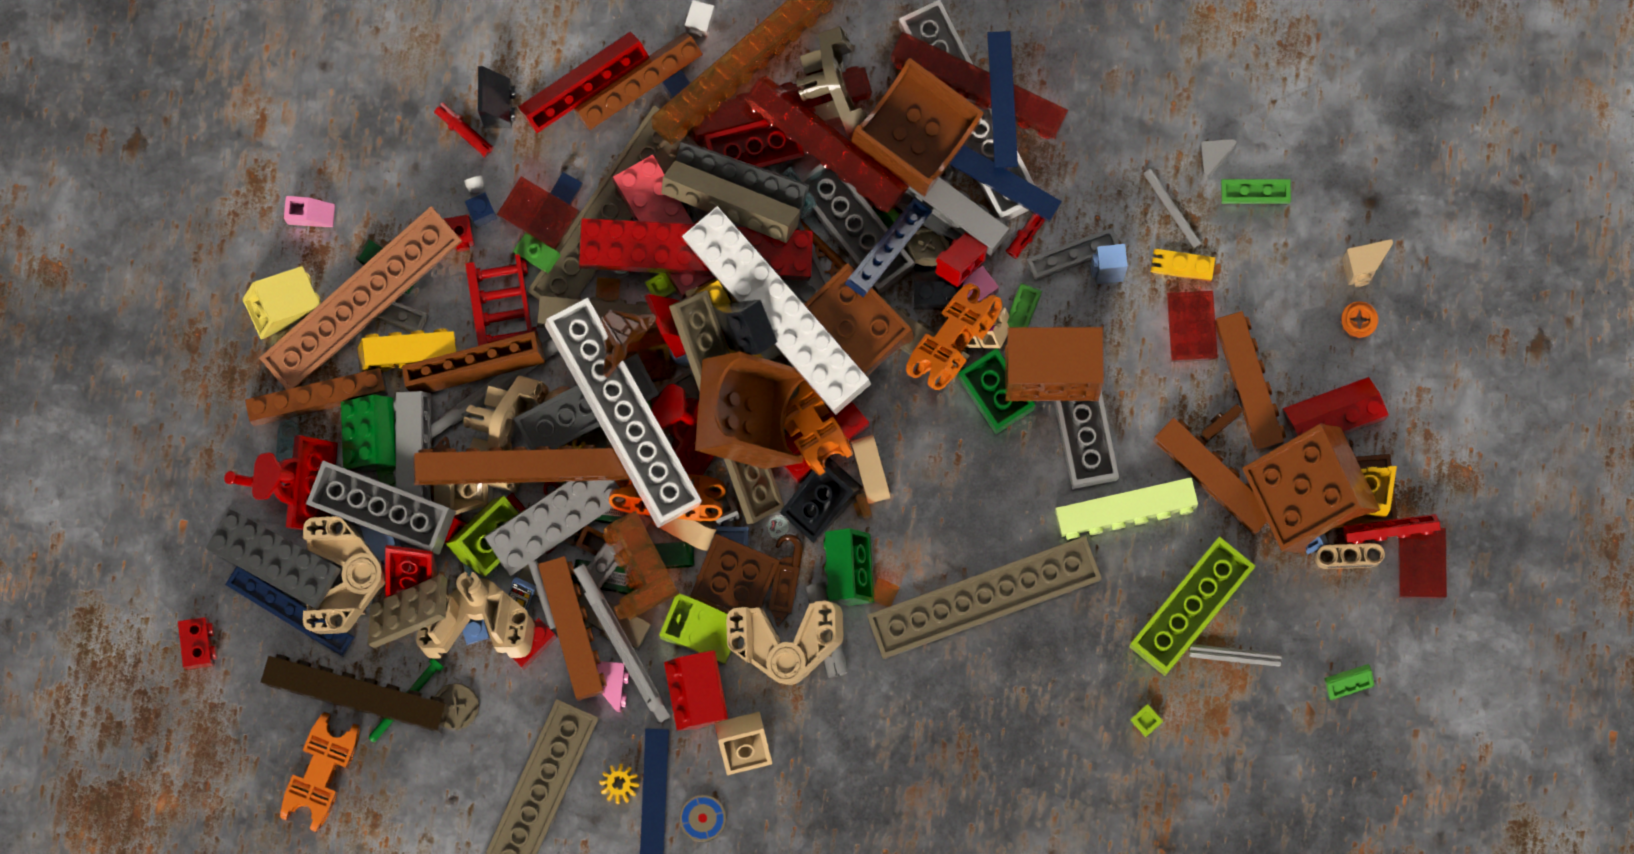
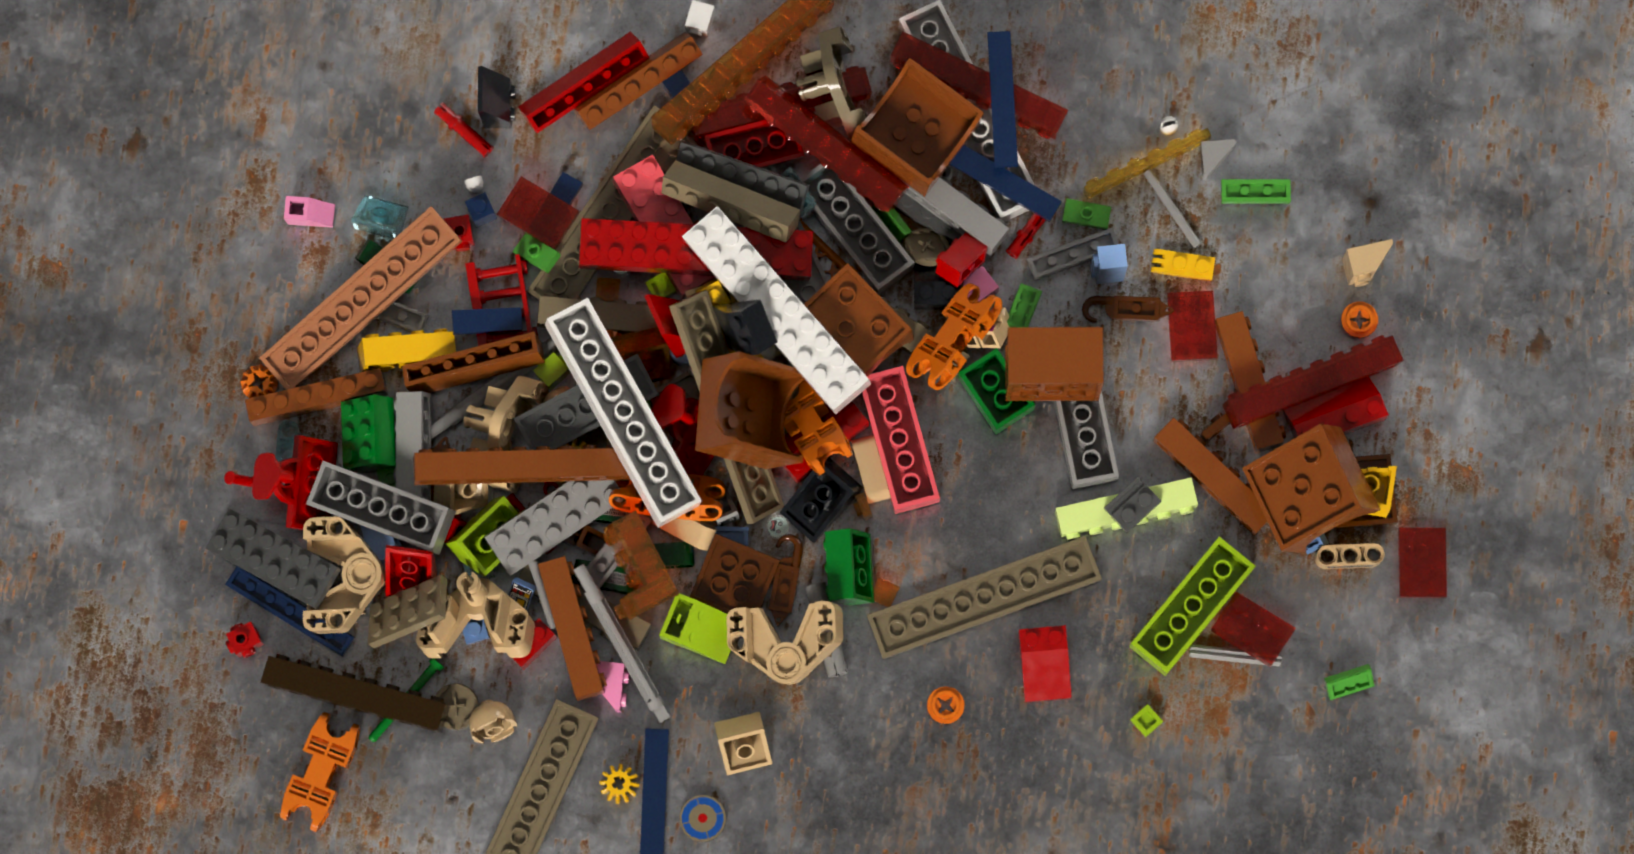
(197, 643): red brick -> none
(248, 379): none -> orange gear
(251, 642): none -> red brick
(280, 301): light yellow slope -> none
(380, 217): none -> clear light blue slope
(487, 320): none -> dark blue tile
(491, 721): none -> tan cylinder
(552, 371): none -> lime brick
(622, 330): reddish brown piece -> none
(696, 690): red slope -> none
(888, 247): dark blue tile -> none
(899, 441): none -> coral brick
(945, 693): none -> orange gear
(1045, 663): none -> red slope
(1086, 214): none -> bright green plate
(1128, 308): none -> reddish brown plate
(1132, 505): none -> dark grey plate
(1136, 166): none -> clear yellow plate
(1170, 129): none -> white hinge
(1253, 629): none -> clear red plate
(1312, 382): none -> clear red brick
(1397, 527): red plate -> none

